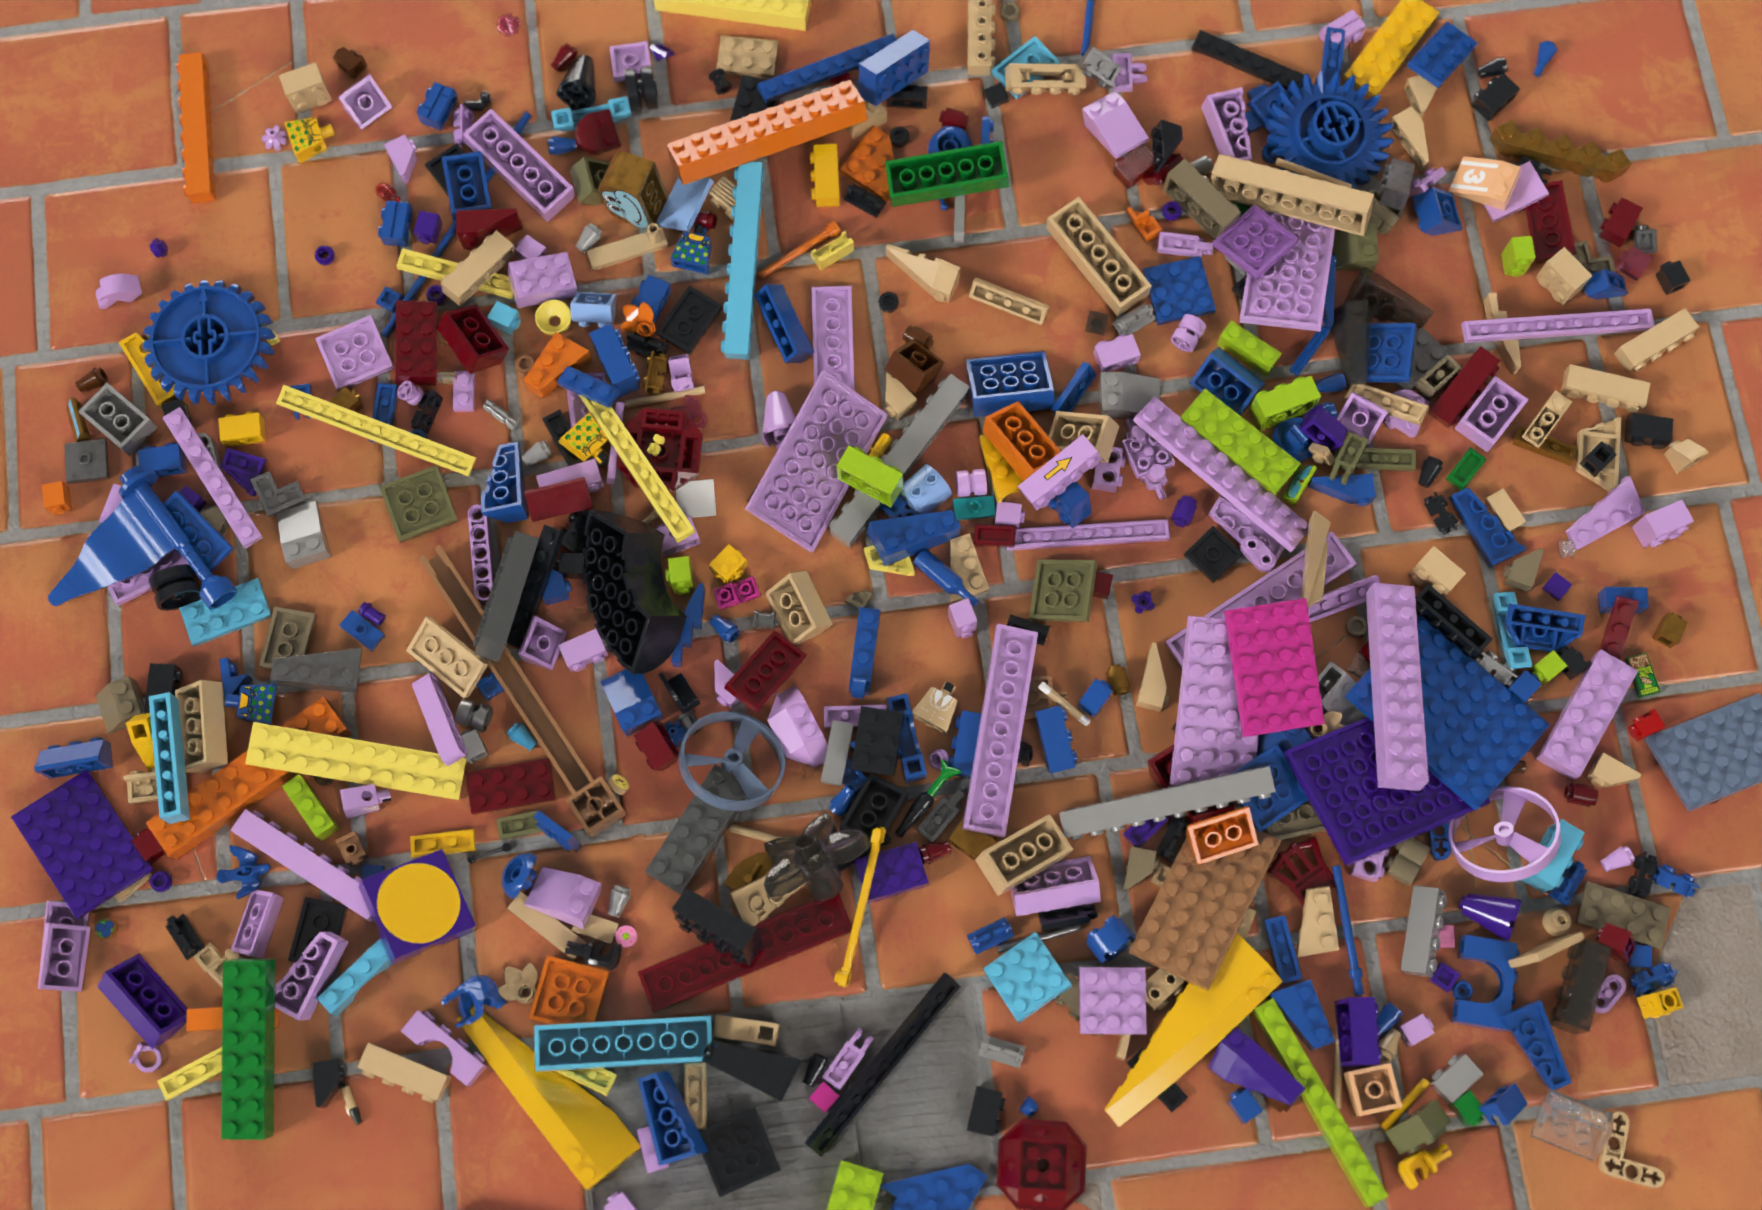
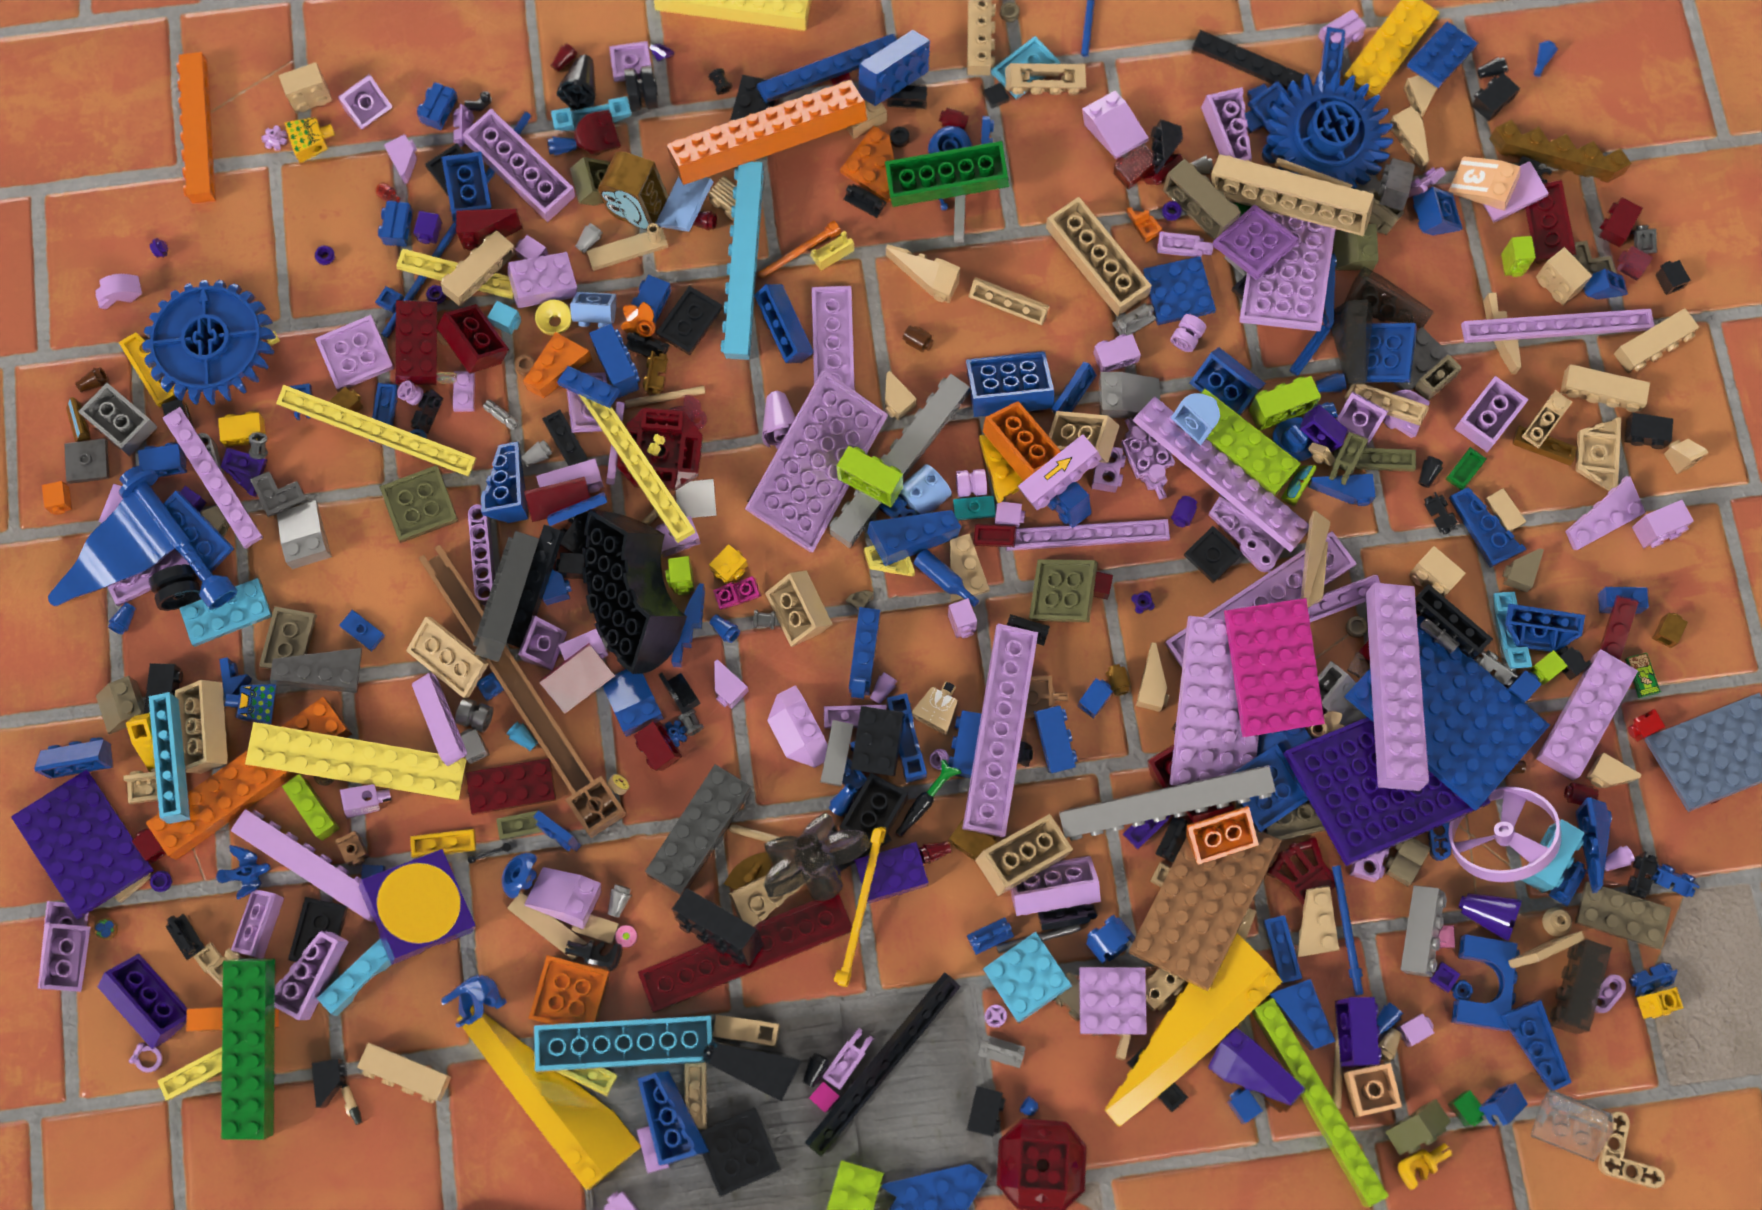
(122, 618): none -> blue cone
(258, 445): none -> dark grey bush
(349, 62): reddish brown brick -> none
(371, 613): dark purple pin -> none
(465, 1065): lavender arch -> none
(508, 24): clear pink gear -> none
(517, 982): tan plate -> none
(576, 509): none -> blue tile
(576, 678): none -> tile
(585, 440): yellow torso -> none
(681, 372): lavender brick -> none
(693, 251): blue torso -> none
(731, 762): sand blue piece -> none
(747, 56): tan plate -> none
(765, 671): dark red plate -> none
(825, 175): yellow brick -> none
(880, 446): yellow axle -> none
(883, 687): none -> lavender cone
(888, 302): black tile -> none
(914, 366): reddish brown brick -> none
(941, 816): dark grey hinge -> none
(998, 1013): none -> lavender wheel
(1064, 703): tan bar -> none
(1096, 322): clear smoke plate -> none
(1099, 67): flat silver bracket -> none
(1125, 78): lavender hinge -> none
(1139, 866): dark tan slope -> none
(1197, 416): none -> light blue brick
(1249, 348): lime brick -> none
(1406, 1103): yellow bar -> none
(1439, 635): none -> flat silver axle
(1455, 1078): light grey hinge -> none
(1464, 386): dark red wedge -> none
(1556, 586): dark purple tile -> none
(1566, 548): clear bush -> none
(1593, 464): black brick -> none
(1595, 821): none -> blue wedge
(1619, 940): dark red brick -> none
(1641, 957): blue tile -> none

